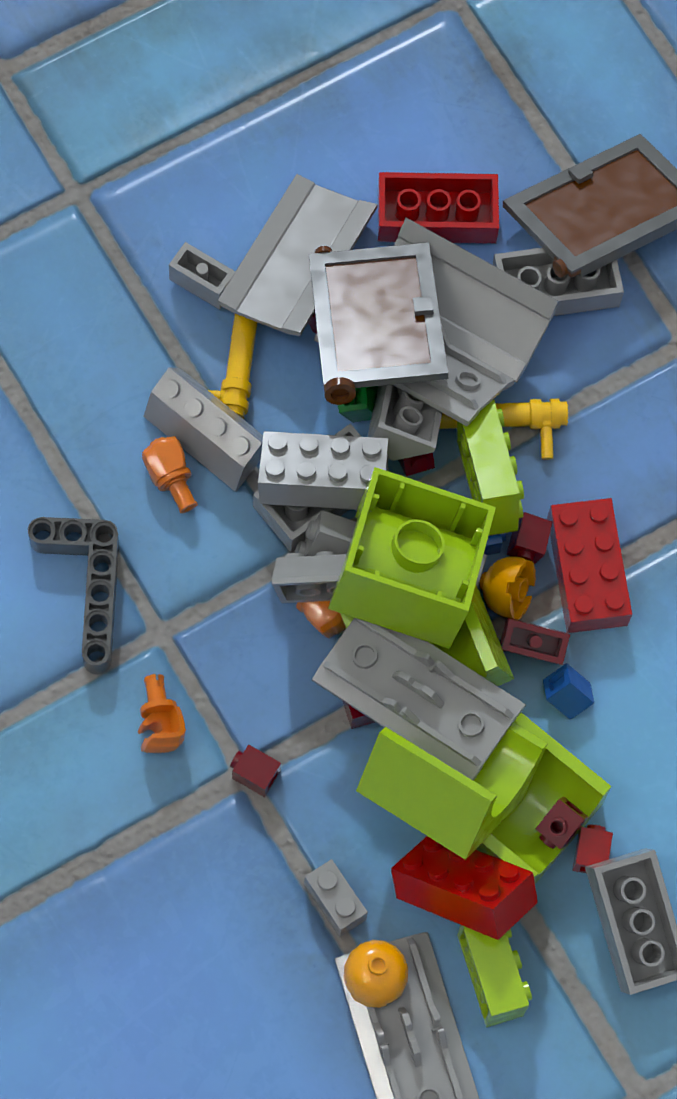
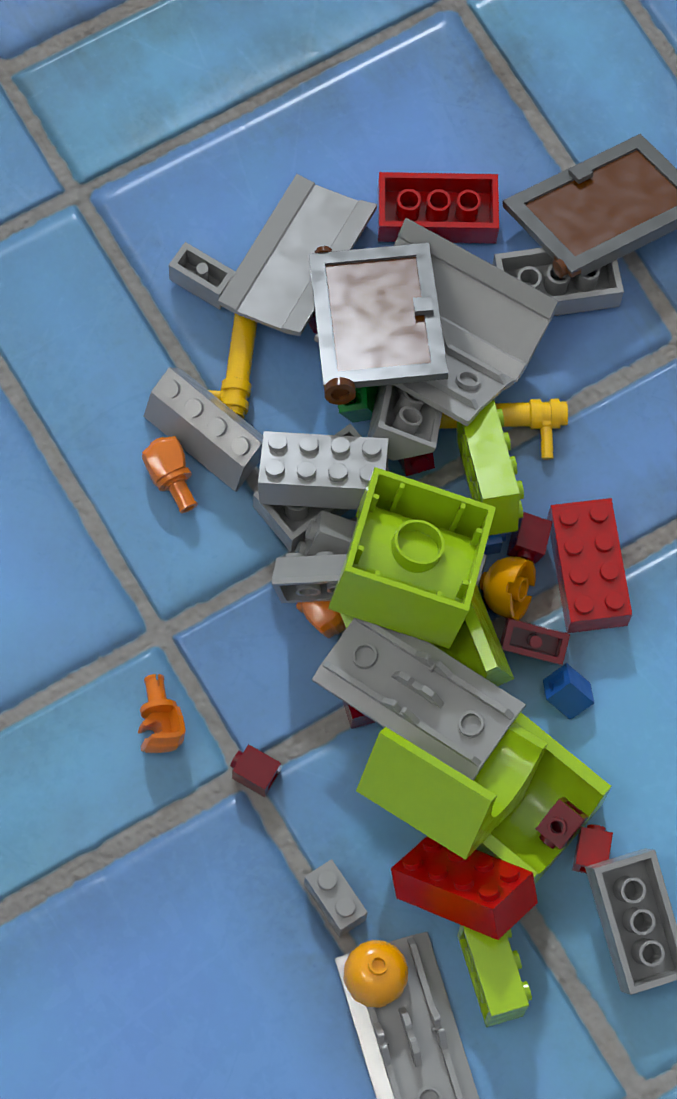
(96, 581): dark grey beam -> none

